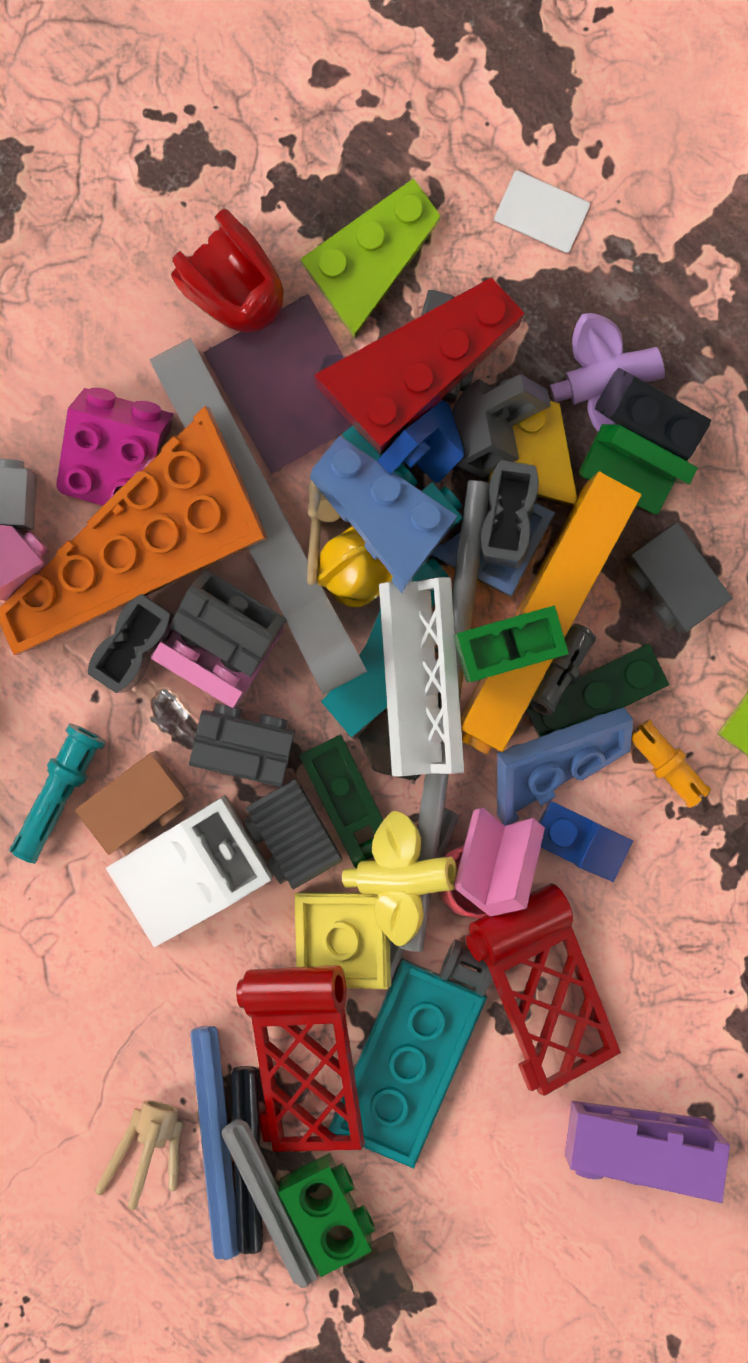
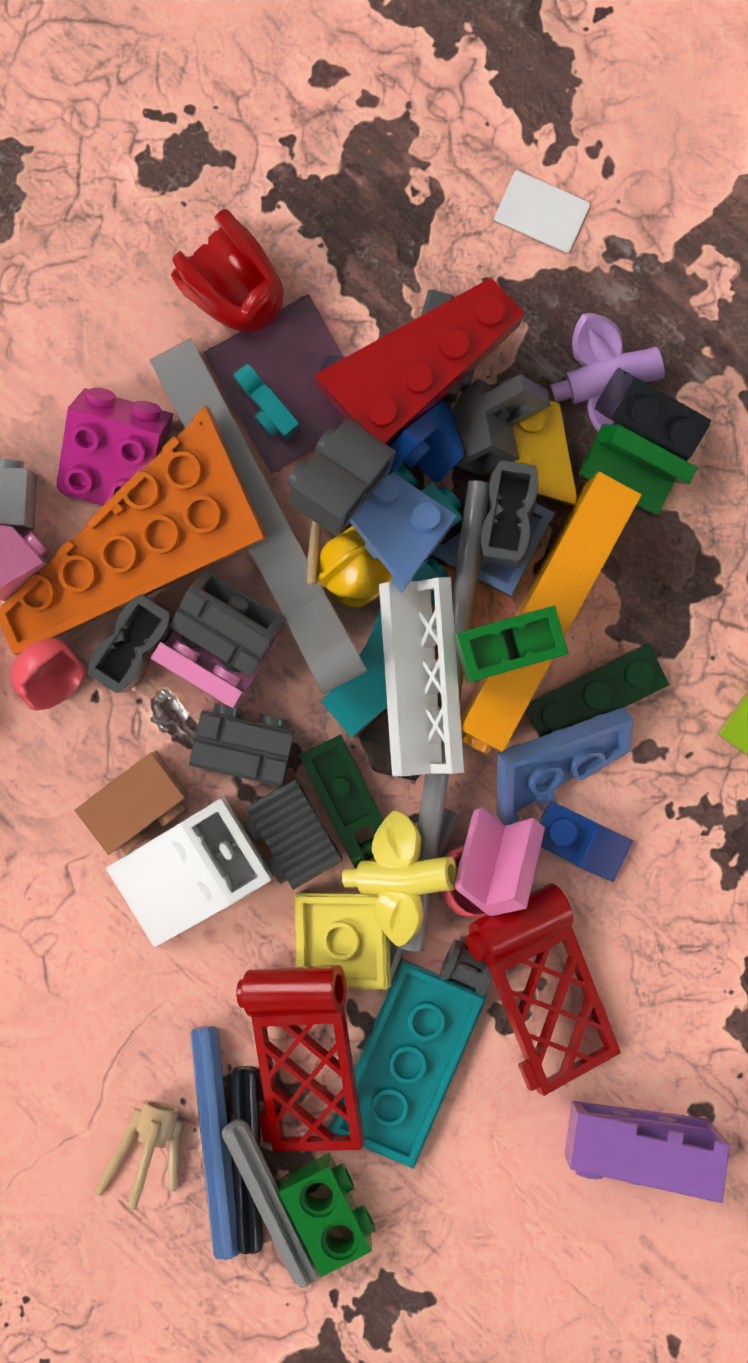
(46, 673): none -> coral hair
(64, 775): teal pin -> none
(273, 414): none -> teal plate
(340, 476): none -> dark grey brick
(370, 253): lime wing -> none
(378, 1275): clear smoke panel -> none
(562, 670): dark grey pin -> none
(669, 763): light orange pin -> none
(676, 579): dark grey brick -> none

